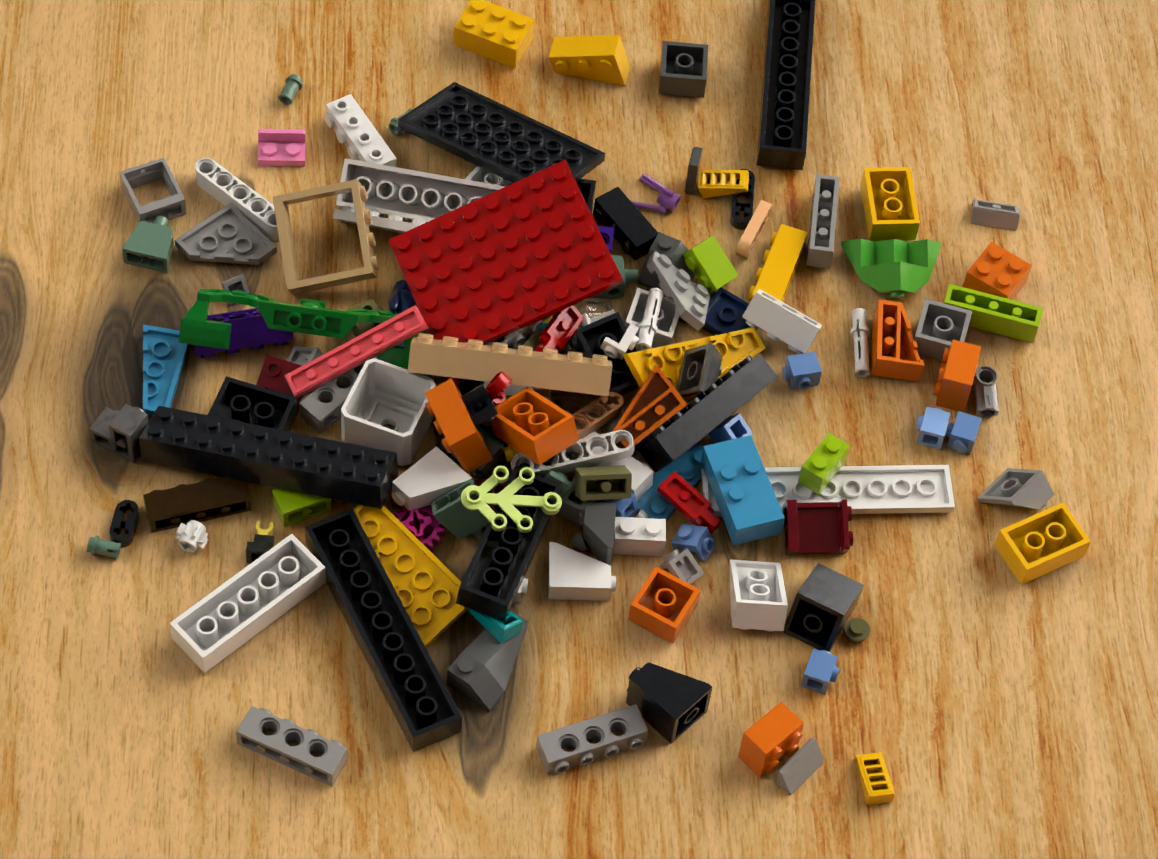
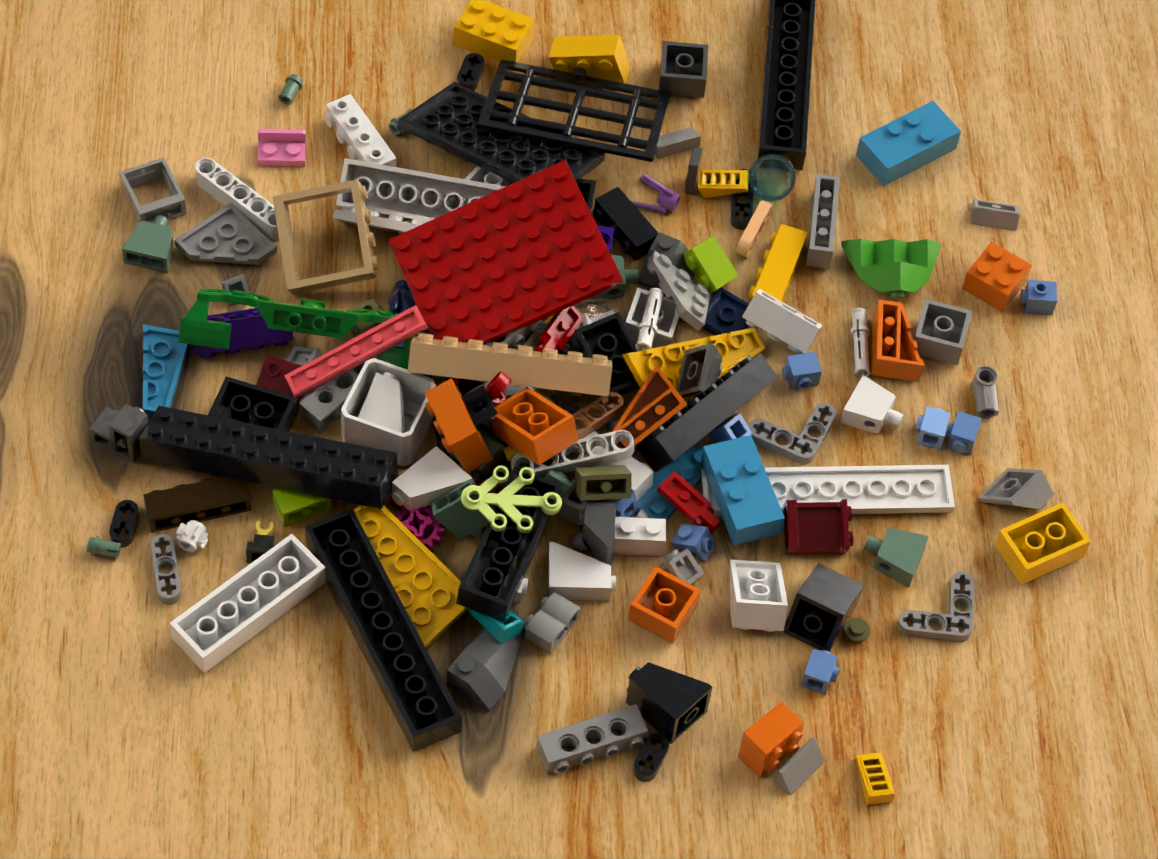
(173, 576): none -> light grey beam
(299, 757): light grey brick -> none
(385, 403): none -> white slope
(466, 71): none -> black beam
(551, 622): none -> light grey brick
(575, 109): none -> black door
(628, 341): white bracket -> none
(646, 755): none -> black beam
(677, 142): none -> light grey slope
(772, 177): none -> clear light blue cylinder
(802, 442): none -> light grey beam
(824, 463): lime brick -> none
(870, 407): none -> white torso
(889, 203): yellow brick -> none
(897, 554): none -> sand green torso
(908, 143): none -> dark azure brick
(954, 616): none -> light grey beam
(956, 375): orange brick -> none
(996, 313): lime brick -> none
(1039, 297): none -> medium blue brick

